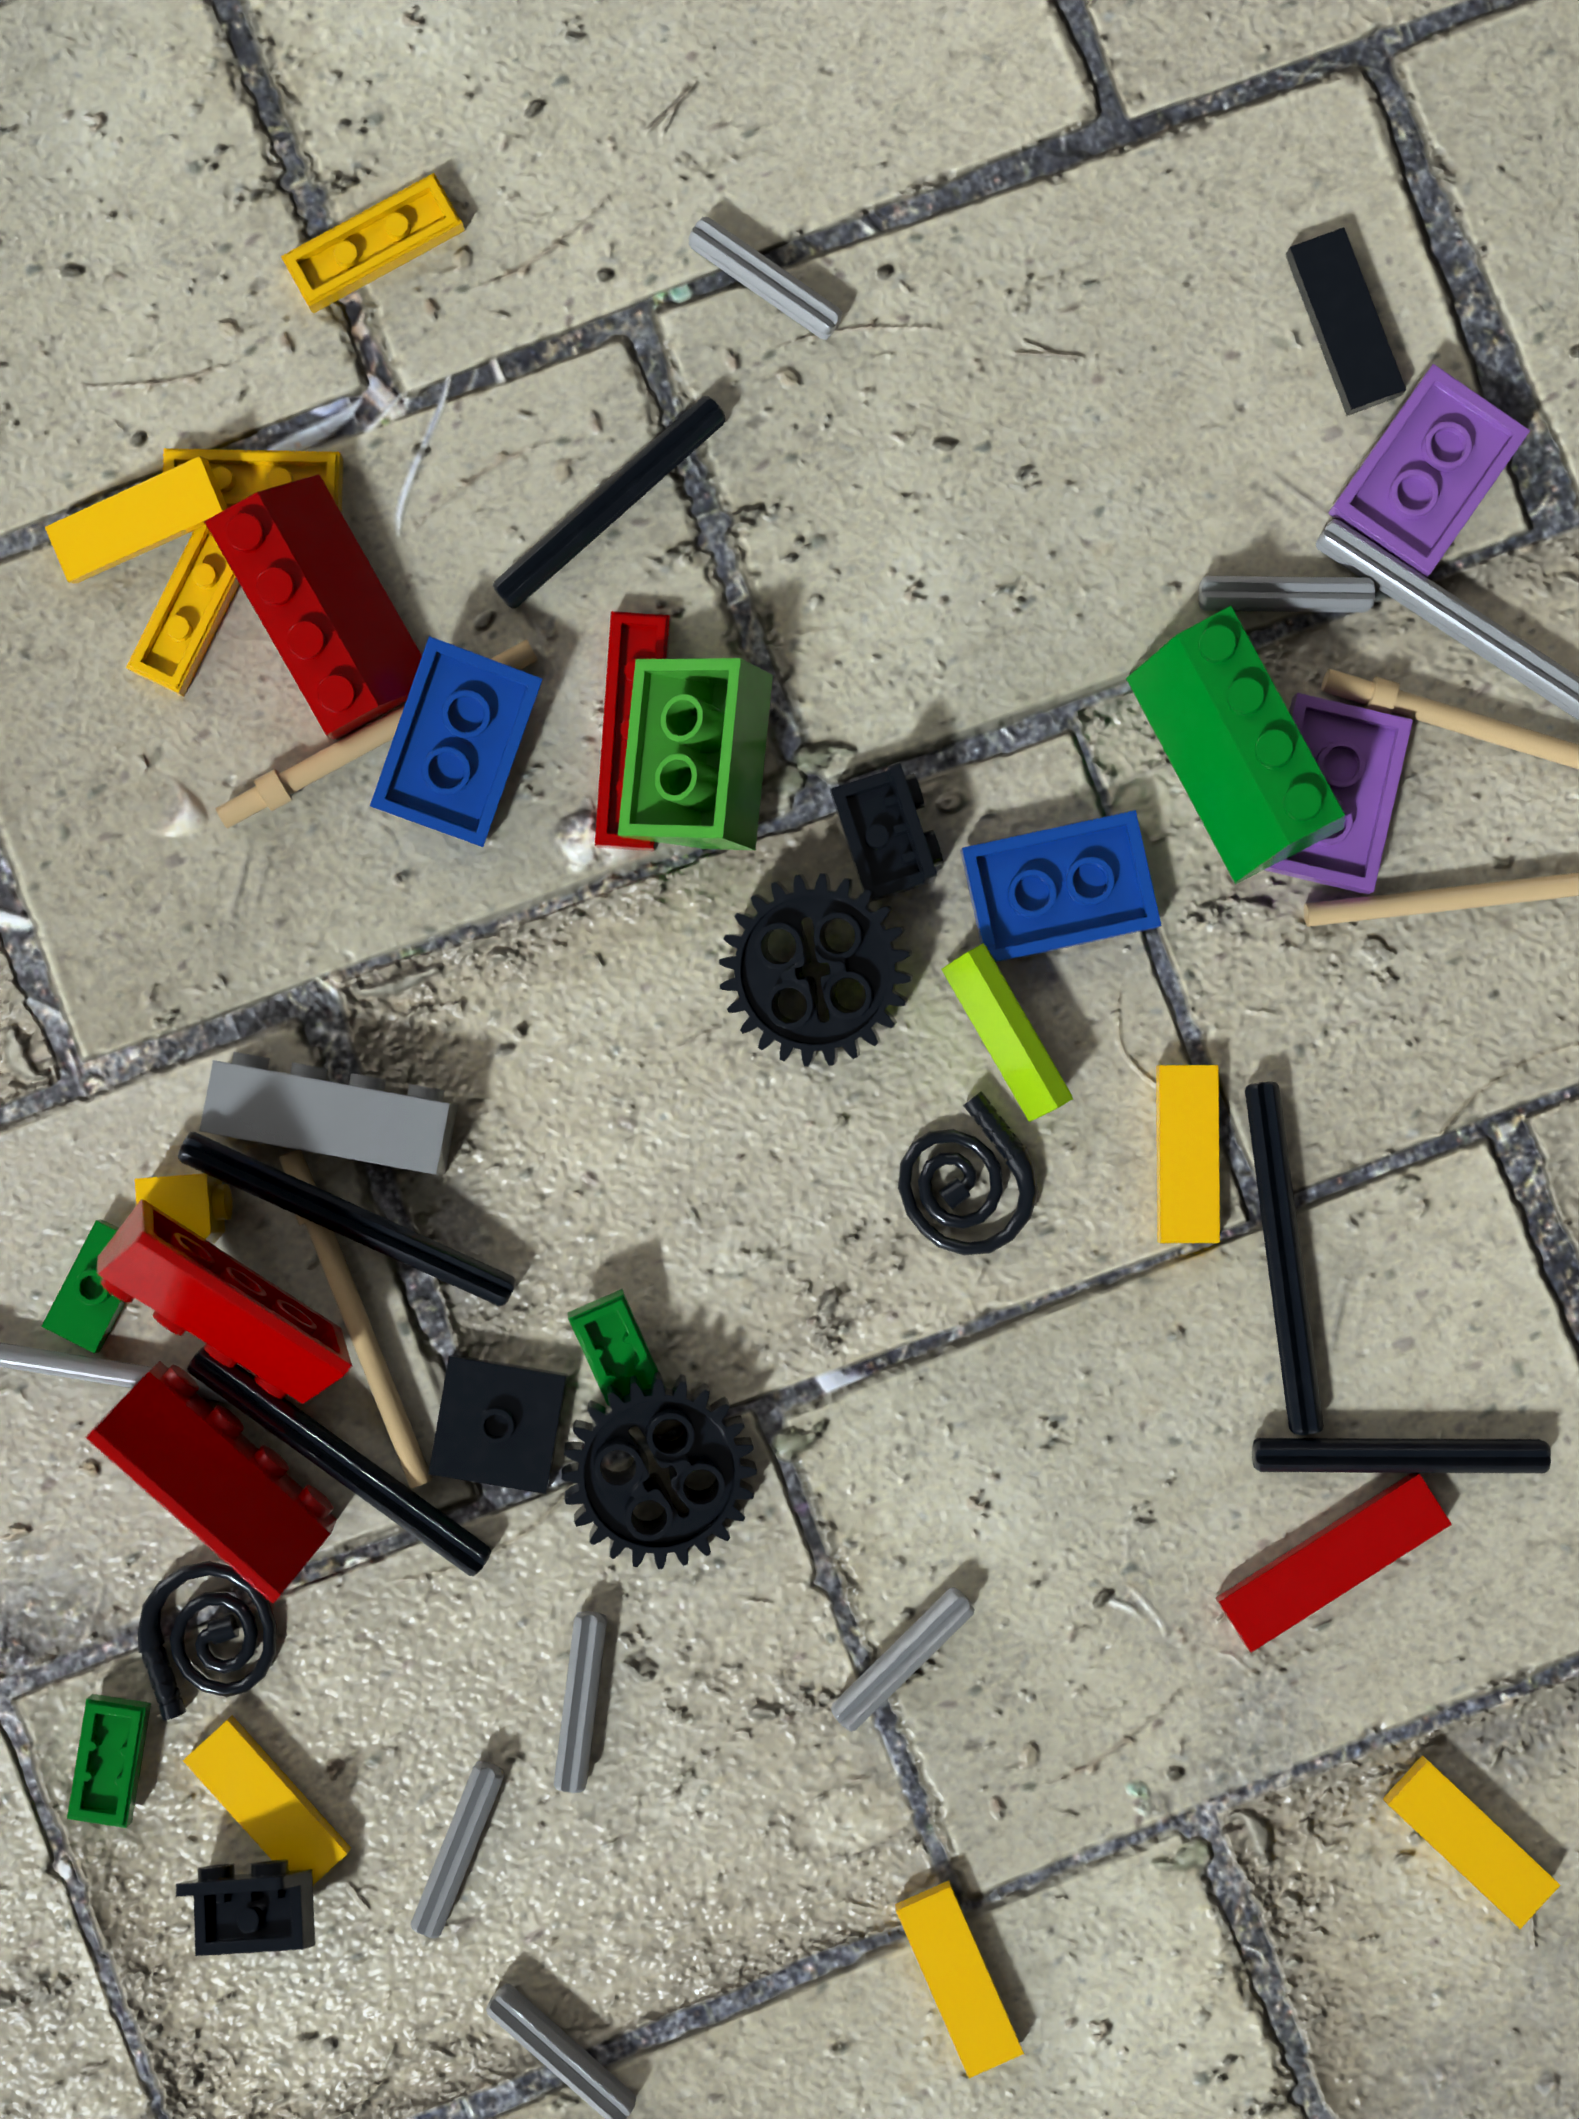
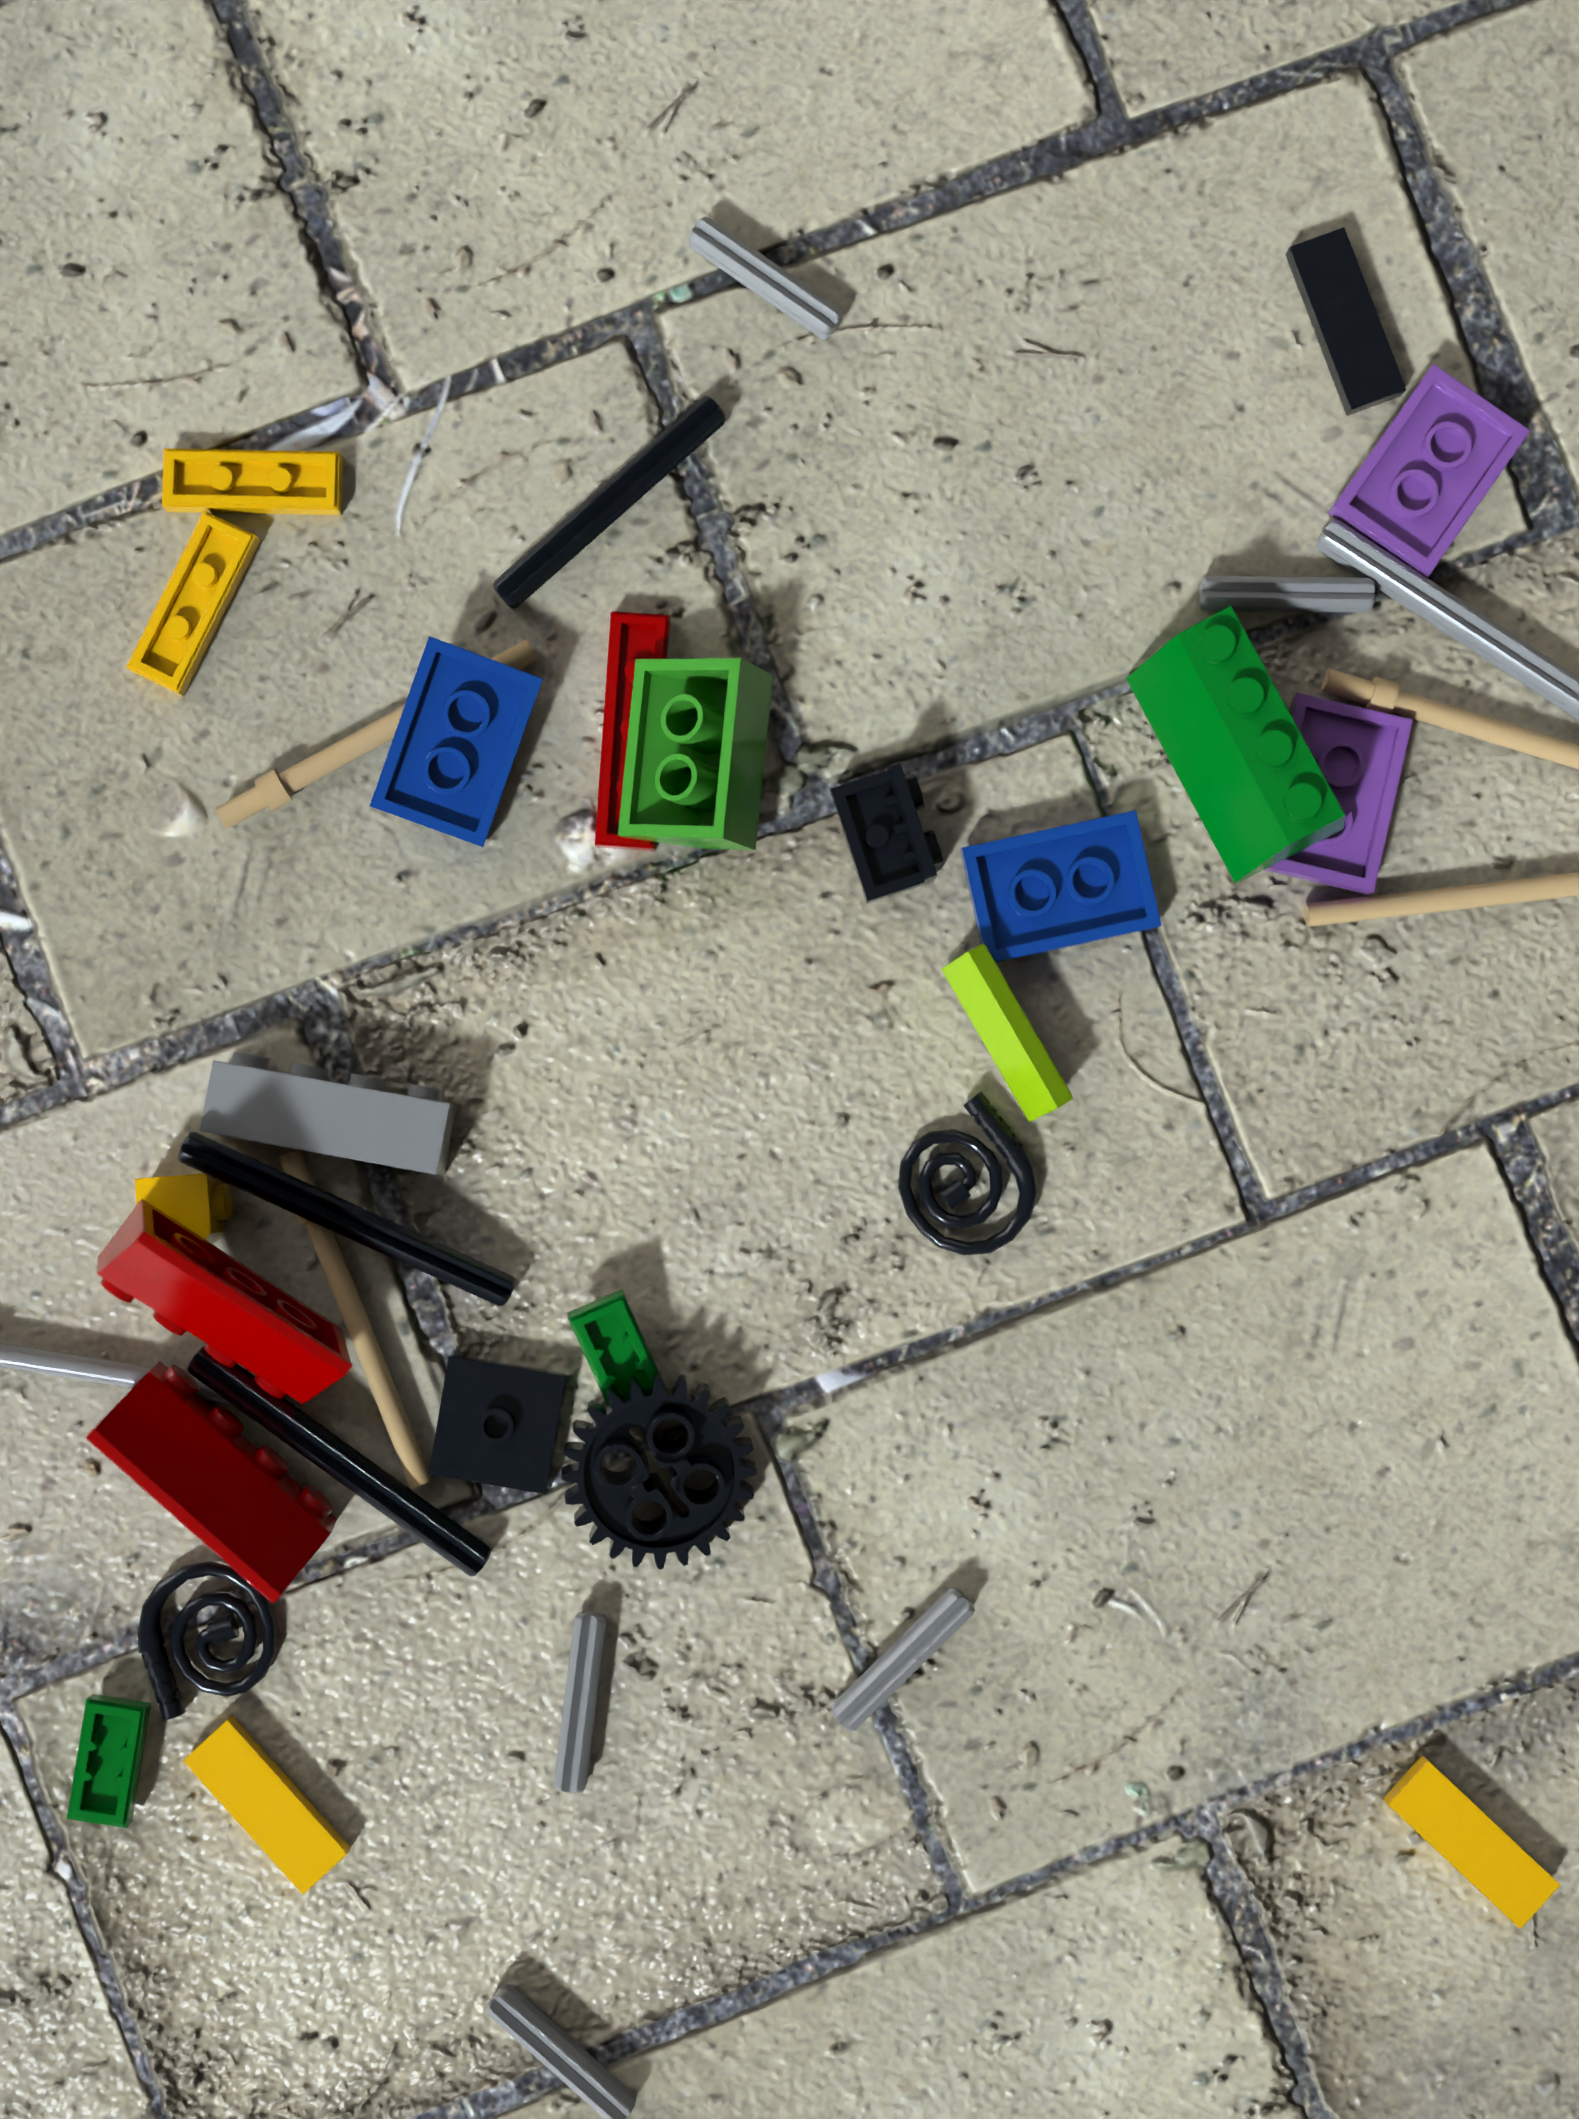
(83, 1307): green plate -> none
(136, 520): yellow tile -> none
(251, 1911): black bracket -> none
(319, 602): red slope -> none
(373, 243): yellow tile -> none
(457, 1849): light grey axle -> none
(762, 978): black gear -> none
(959, 1979): yellow tile -> none
(1187, 1153): yellow tile -> none
(1284, 1258): black axle -> none
(1333, 1561): red tile -> none
(1401, 1455): black axle -> none

